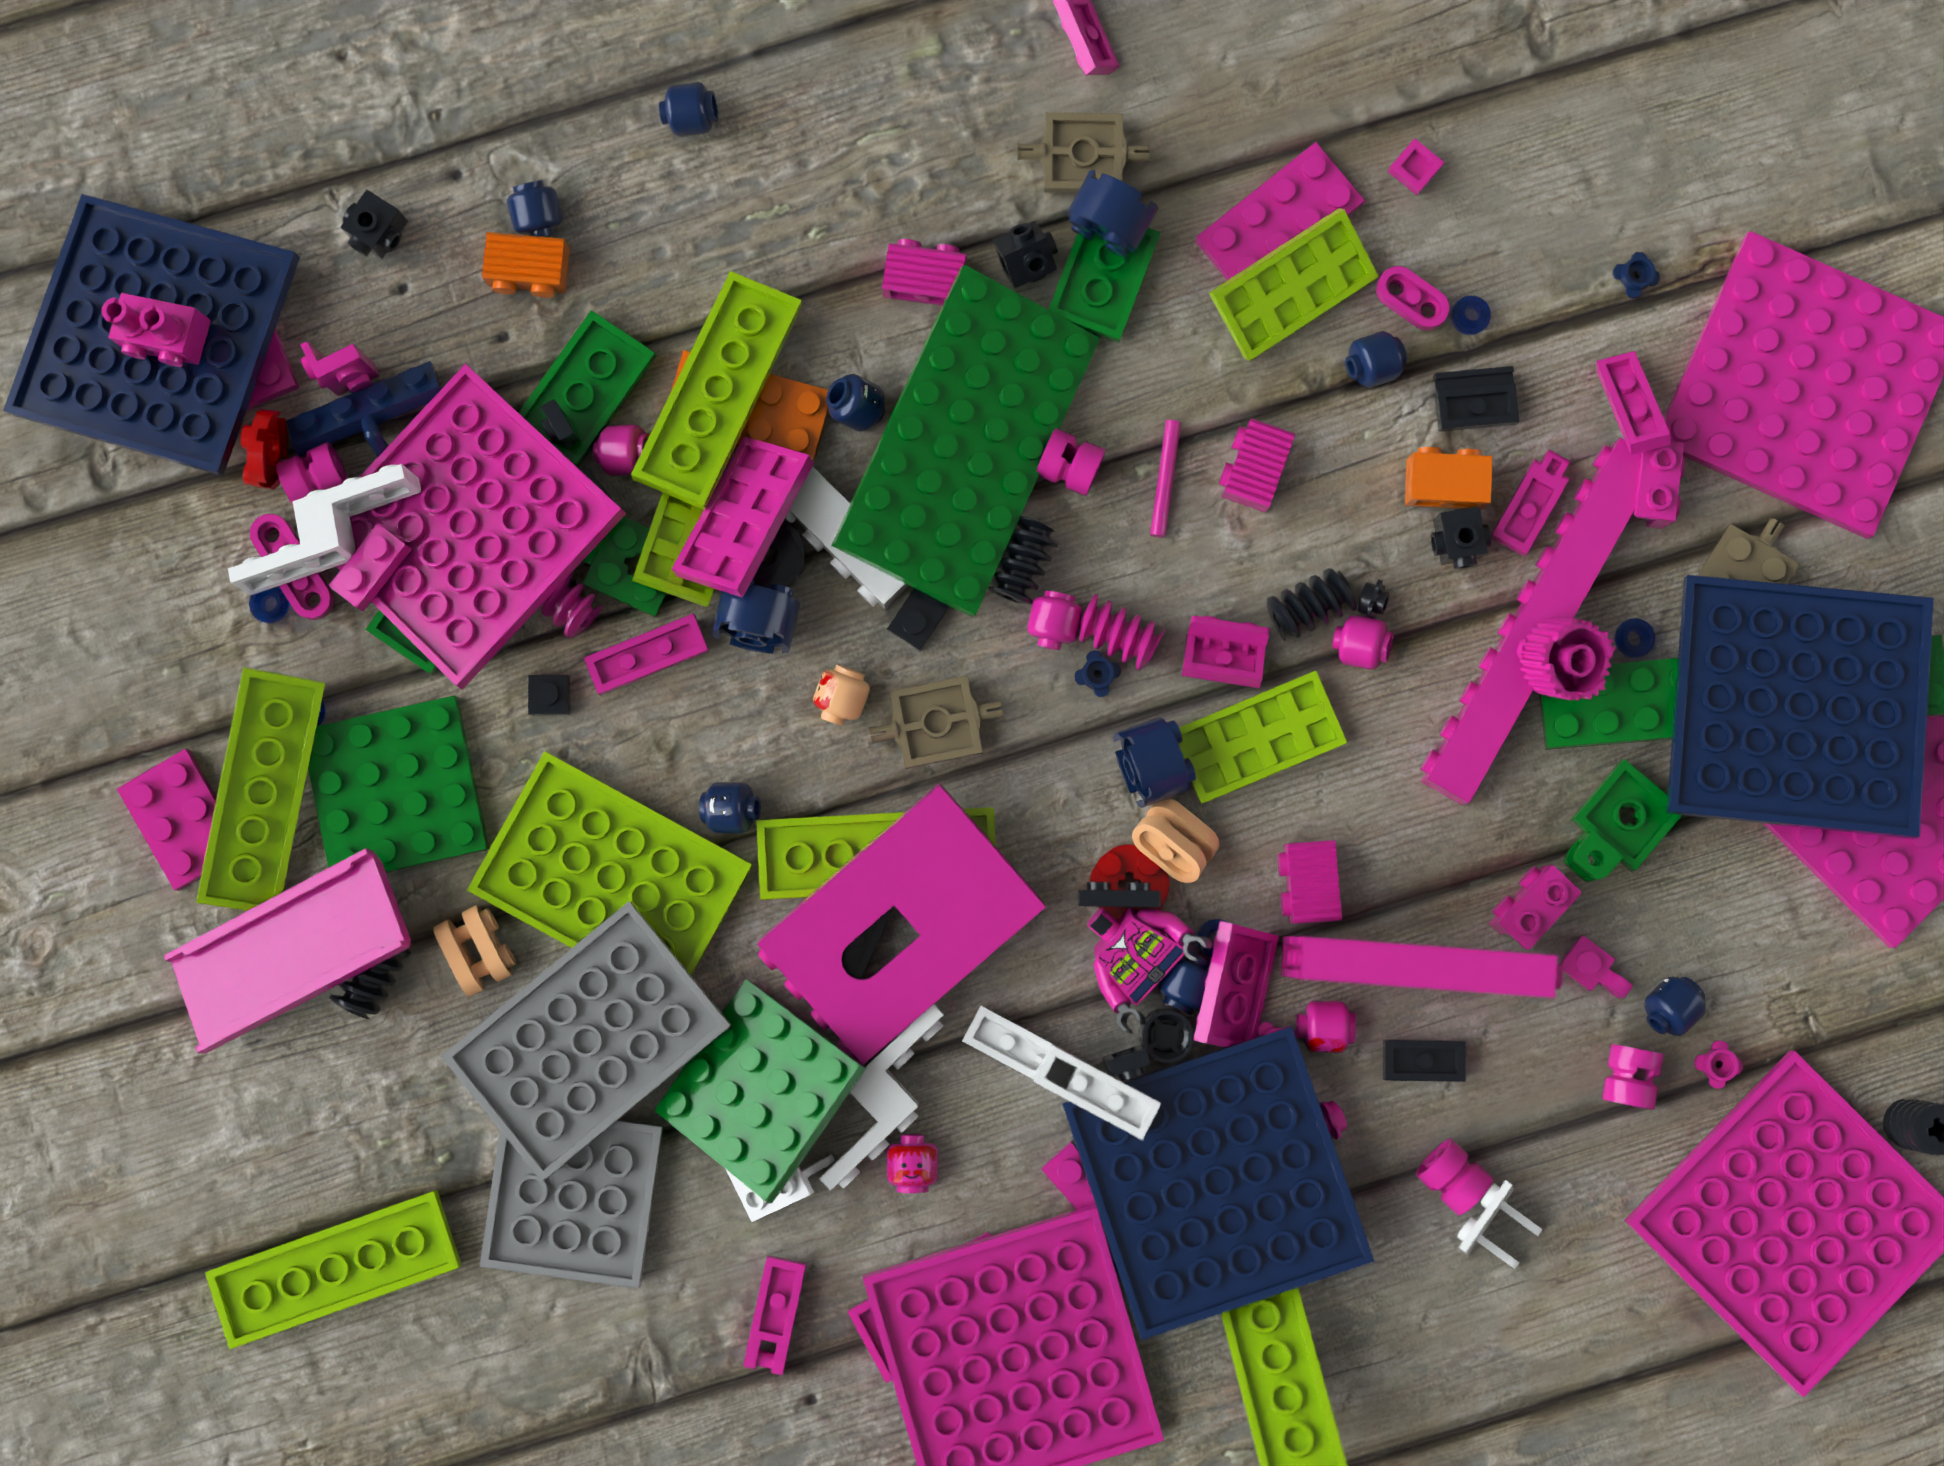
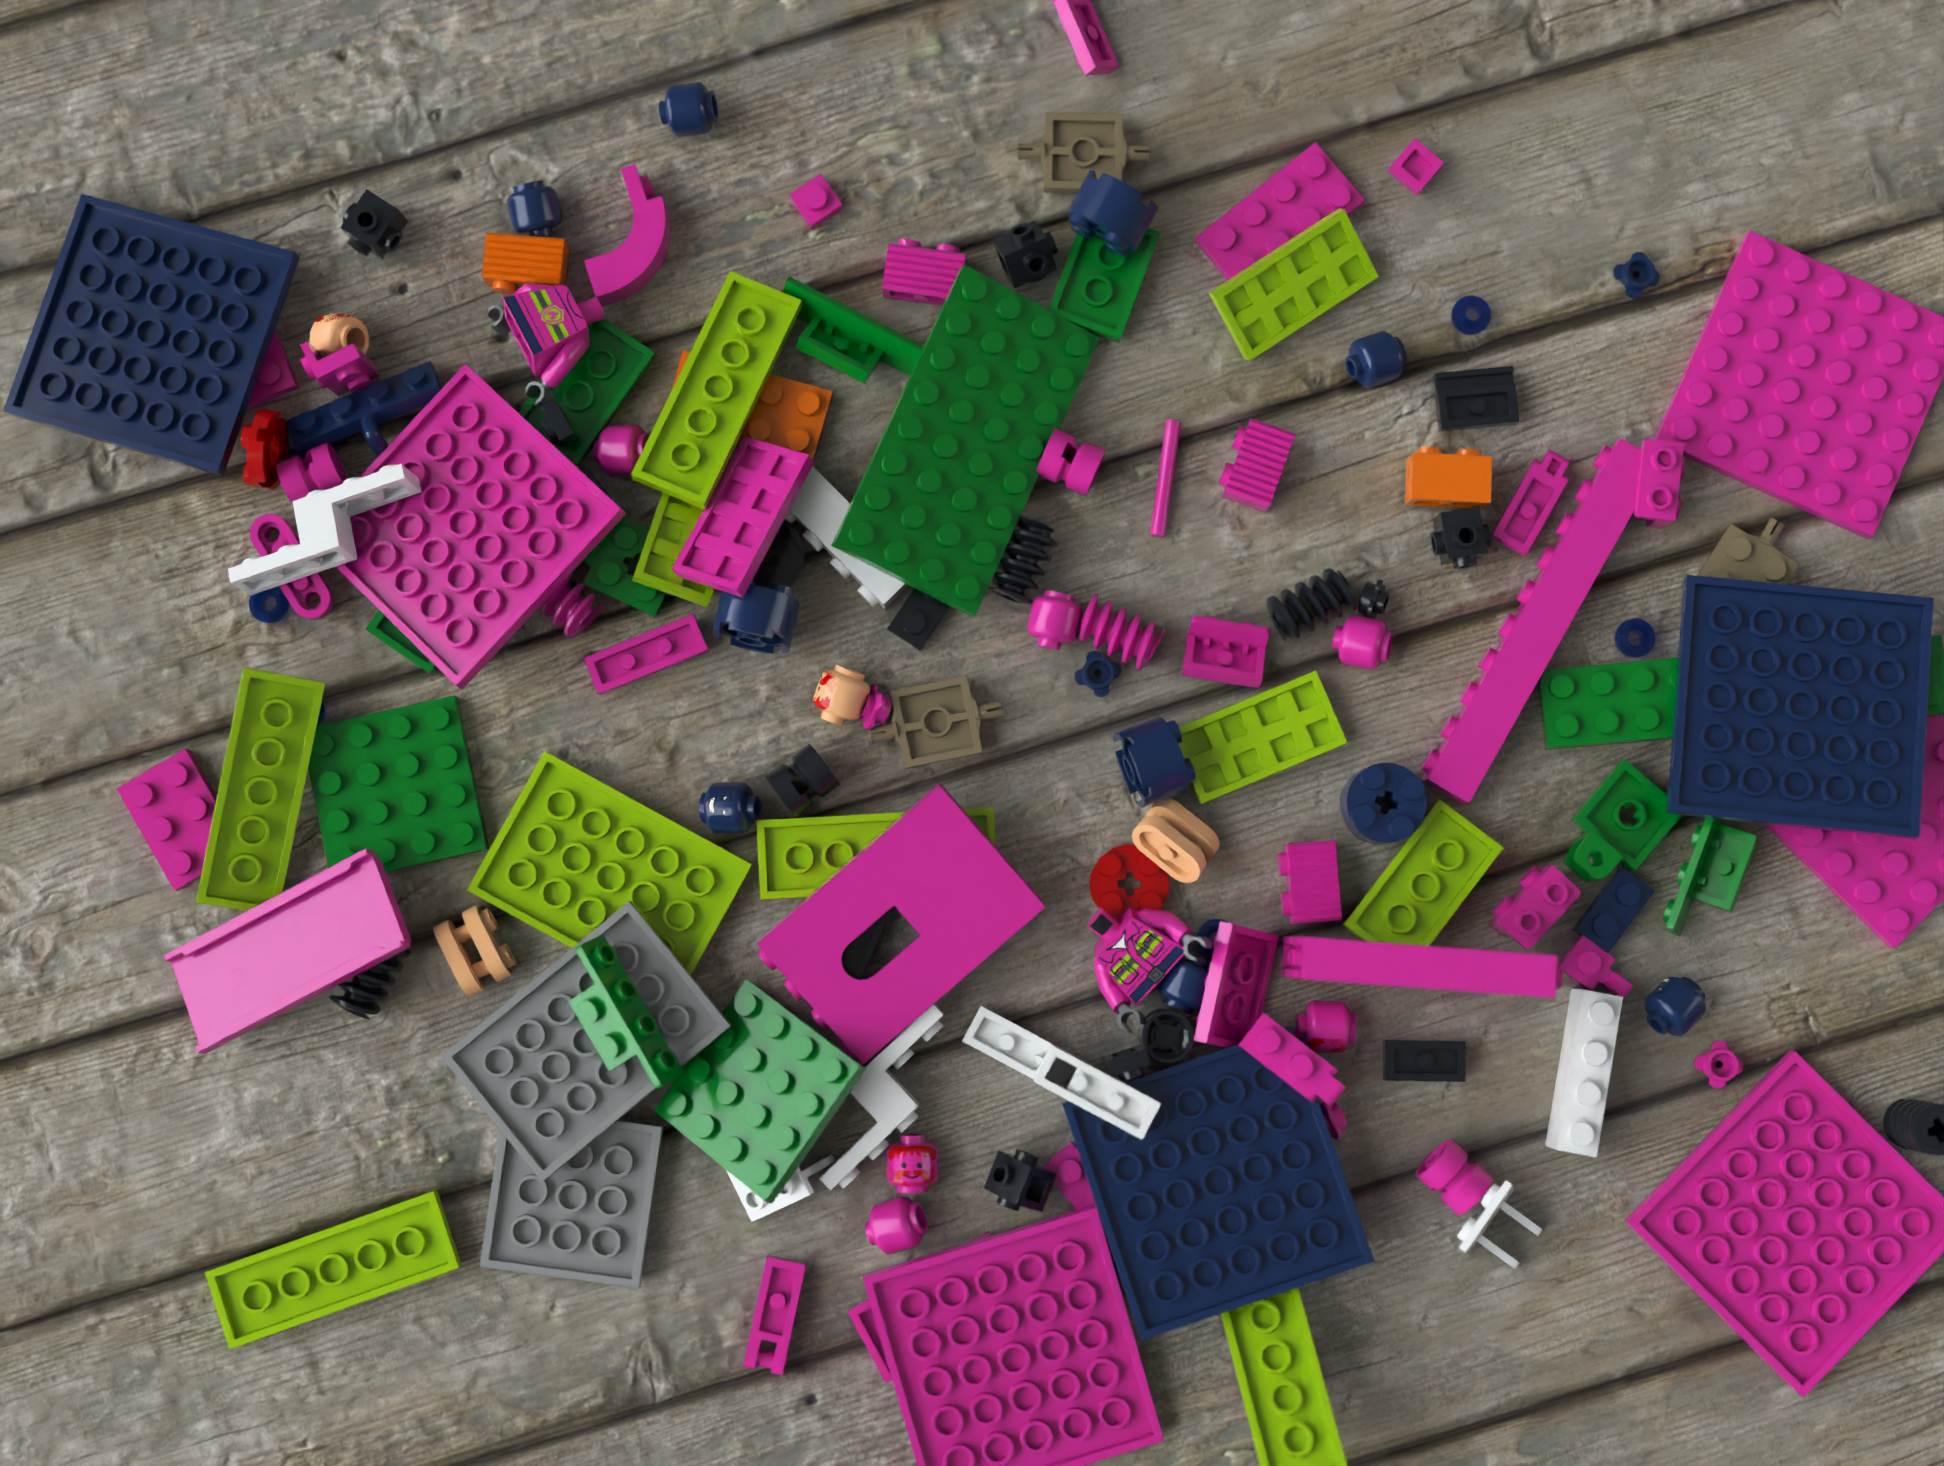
(156, 329): dark pink brick -> none
(337, 331): none -> light nougat head
(370, 567): dark pink plate -> none
(548, 331): none -> dark pink torso
(548, 695): black plate -> none
(618, 1017): none -> green bracket
(642, 253): none -> dark pink arch
(813, 771): none -> black wheel
(816, 201): none -> dark pink plate
(847, 337): none -> green bracket
(856, 402): dark blue head -> none
(875, 709): none -> dark pink plate
(896, 1225): none -> dark pink head
(1012, 1177): none -> black brick
(1100, 895): black plate -> none
(1292, 1061): none -> dark pink hinge
(1402, 791): none -> dark blue brick
(1414, 295): dark pink plate -> none
(1425, 881): none -> lime plate
(1566, 658): dark pink brick -> none
(1584, 1072): none -> white brick
(1613, 909): none -> dark blue plate
(1632, 1076): dark pink wheel -> none
(1633, 403): dark pink plate -> none
(1713, 873): none -> green bracket

